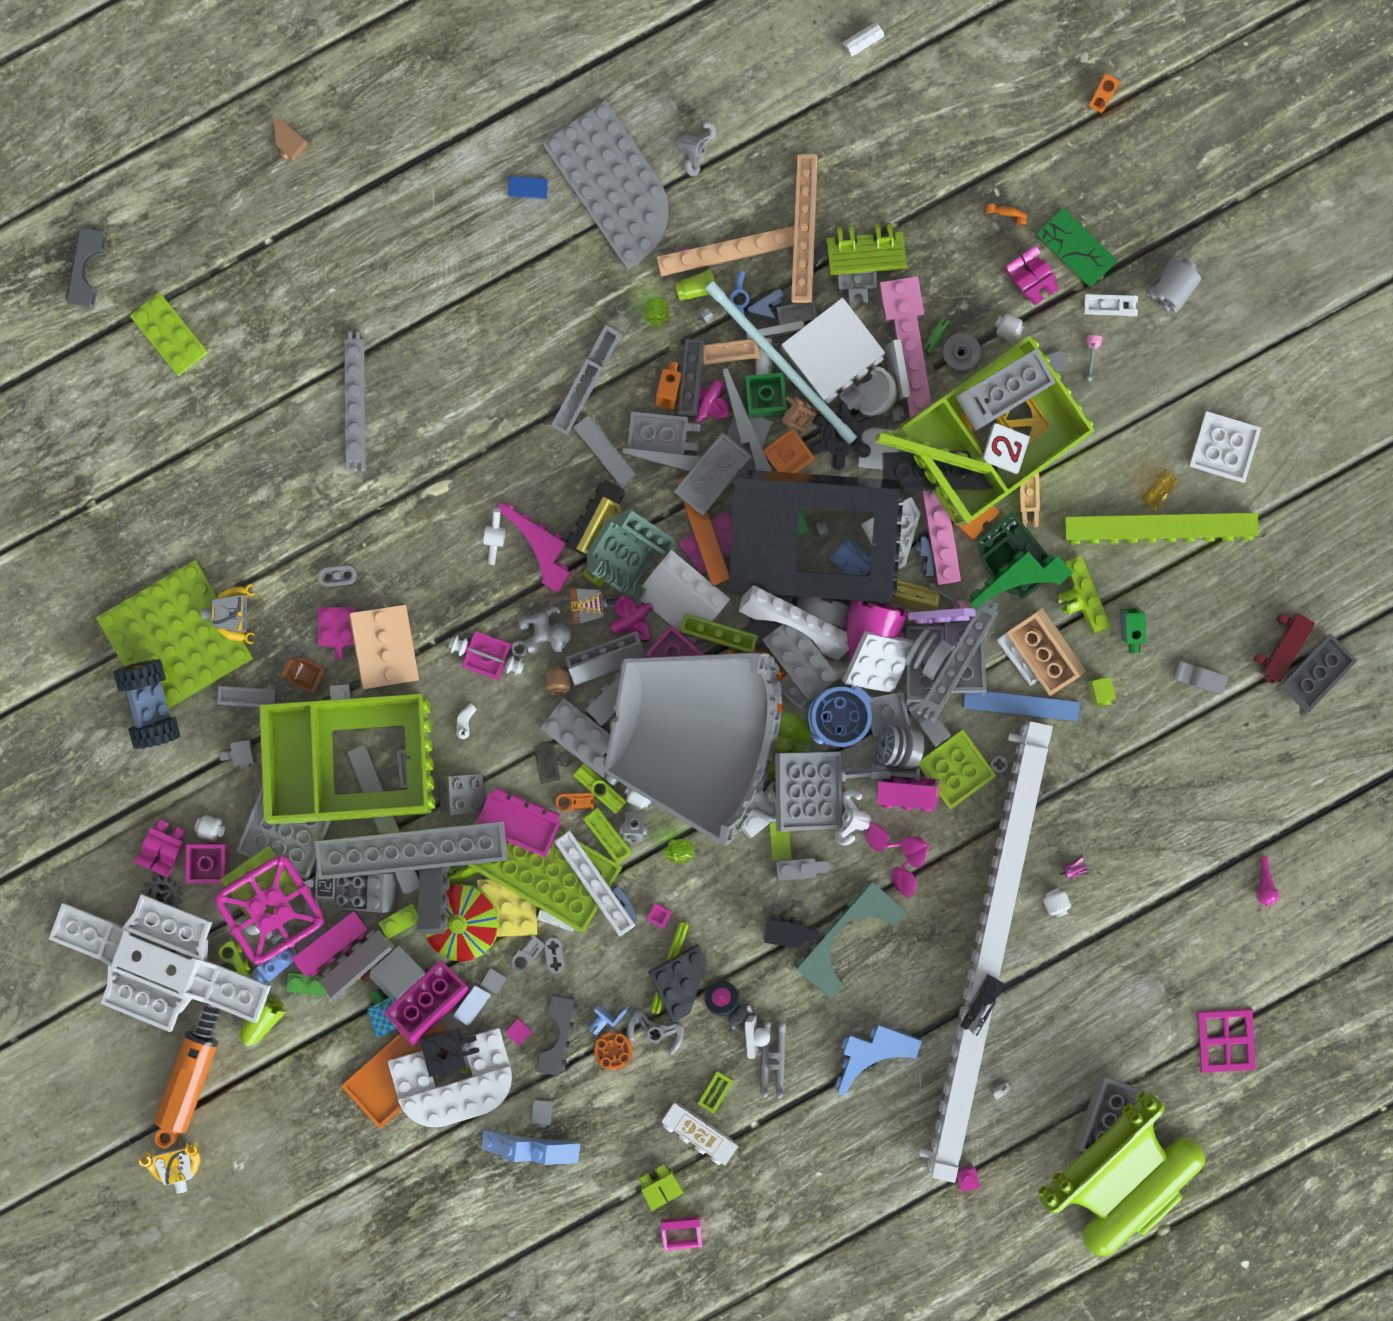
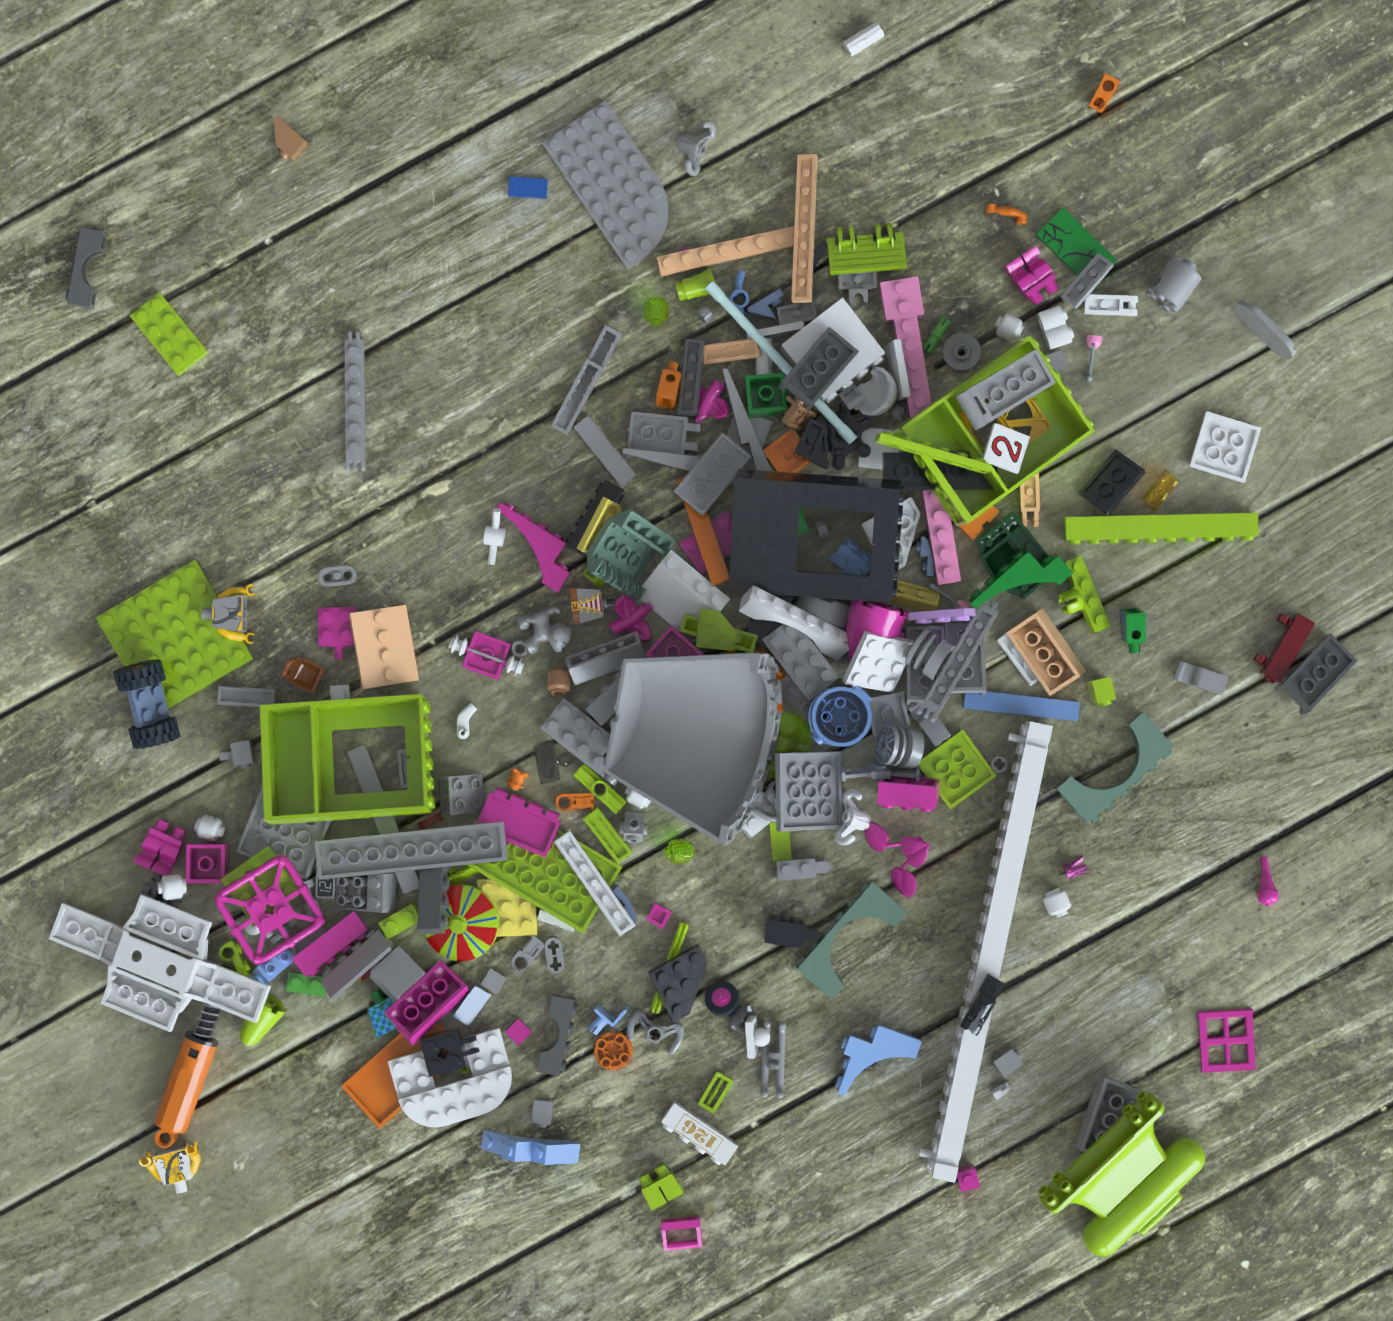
(172, 887): none -> white head
(430, 821): none -> clear red piece
(516, 779): none -> orange brick
(715, 631): none -> lime plate
(814, 444): none -> black wing
(819, 367): none -> dark grey plate
(1008, 1061): none -> light grey brick
(1054, 327): none -> white brick
(1087, 281): none -> light grey plate
(1112, 482): none -> black plate
(1150, 748): none -> sand green arch
(1265, 329): none -> light grey tile

